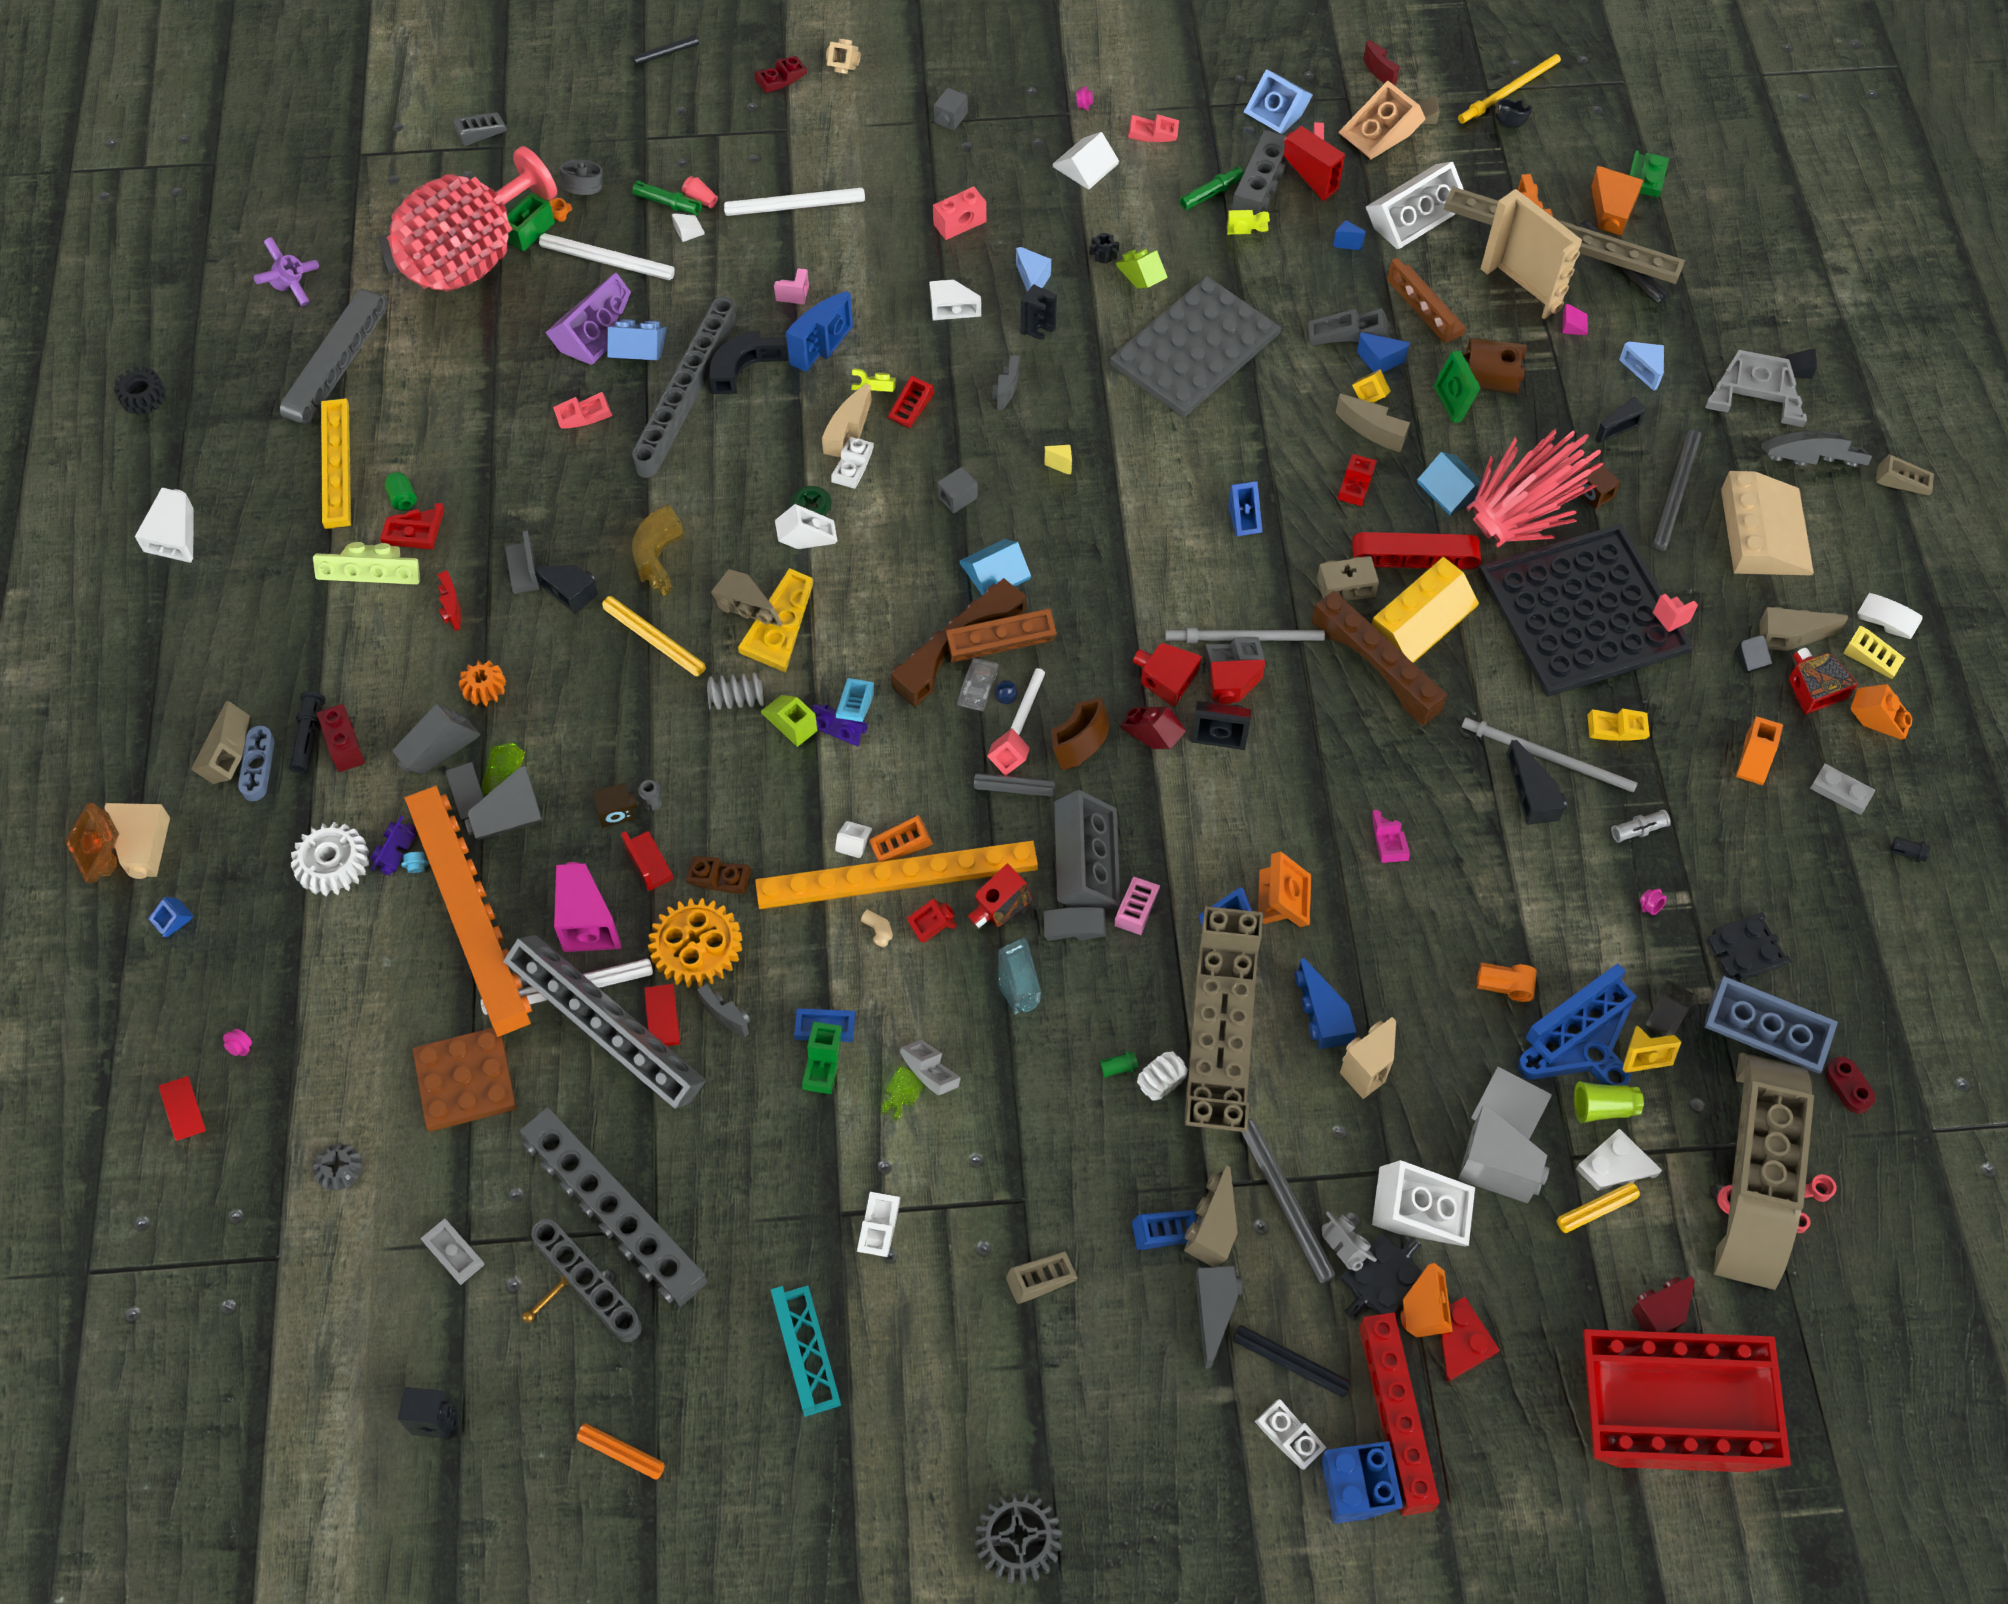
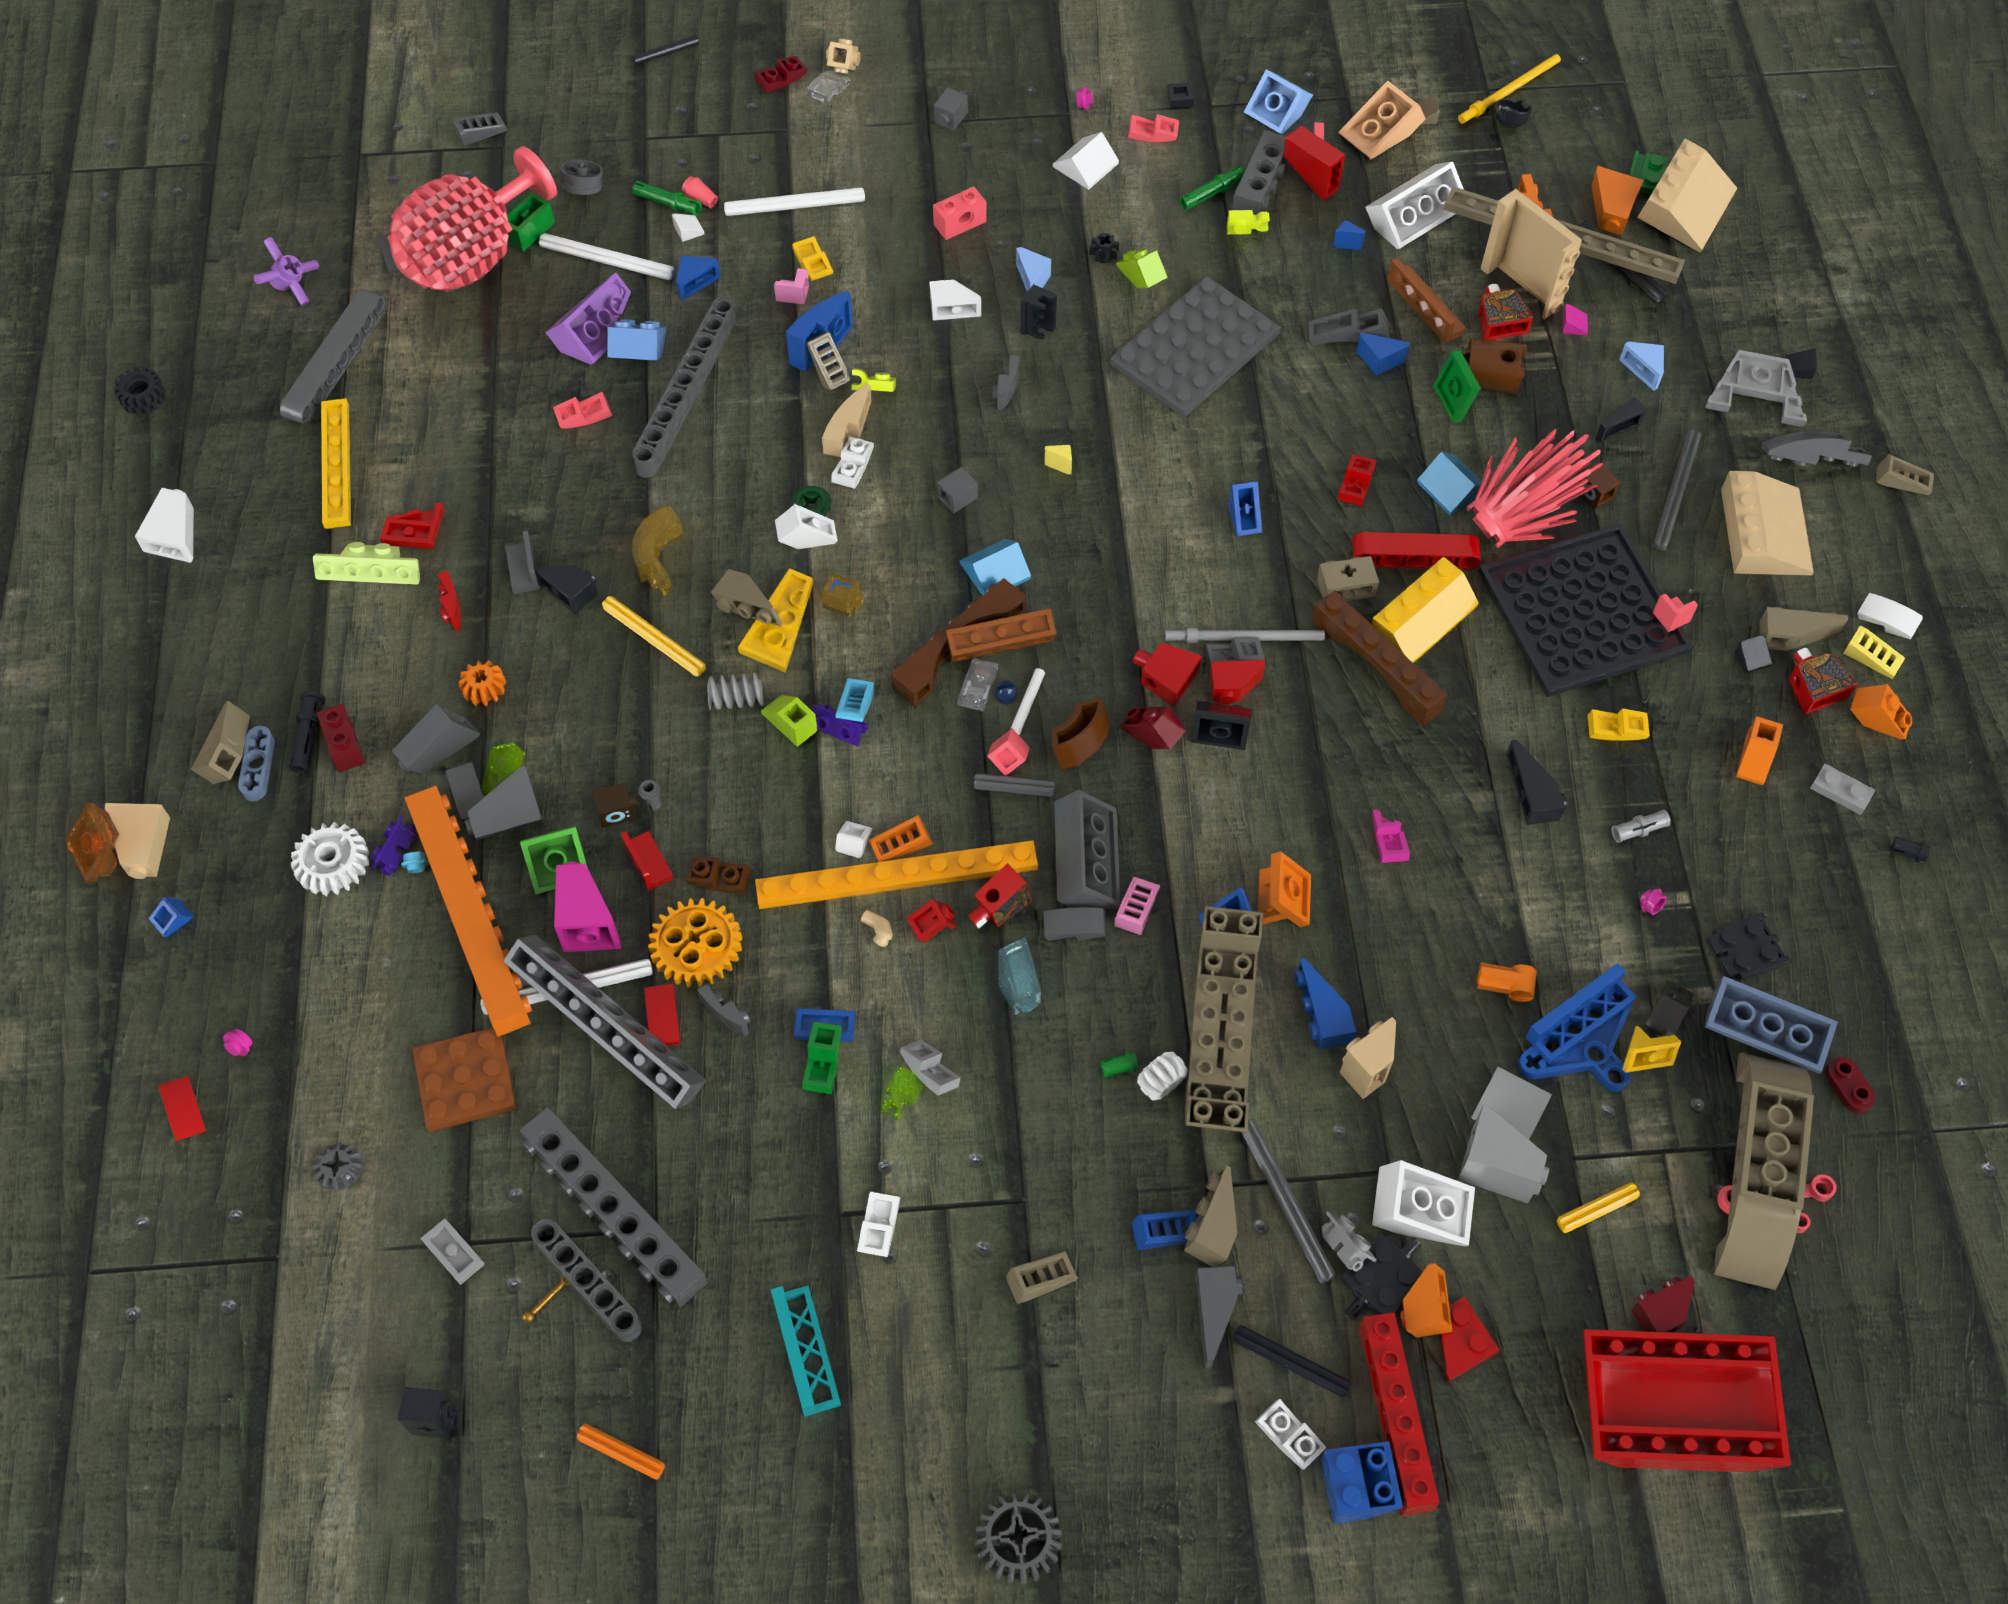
(400, 491): green brick -> none
(547, 851): none -> bright green slope
(560, 209): orange plate -> none
(695, 274): none -> blue slope
(740, 353): black arch -> none
(812, 258): none -> yellow slope
(827, 85): none -> clear slope
(828, 382): none -> dark tan slope
(842, 595): none -> clear yellow brick
(920, 386): red slope -> none
(1180, 95): none -> black plate
(1372, 387): yellow panel -> none
(1372, 422): dark tan slope -> none
(1379, 65): dark red slope -> none
(1503, 314): none -> torso
(1548, 754): light grey bar -> none
(1606, 1101): lime plant -> none
(1617, 1162): white wing -> none
(1689, 197): none -> tan slope

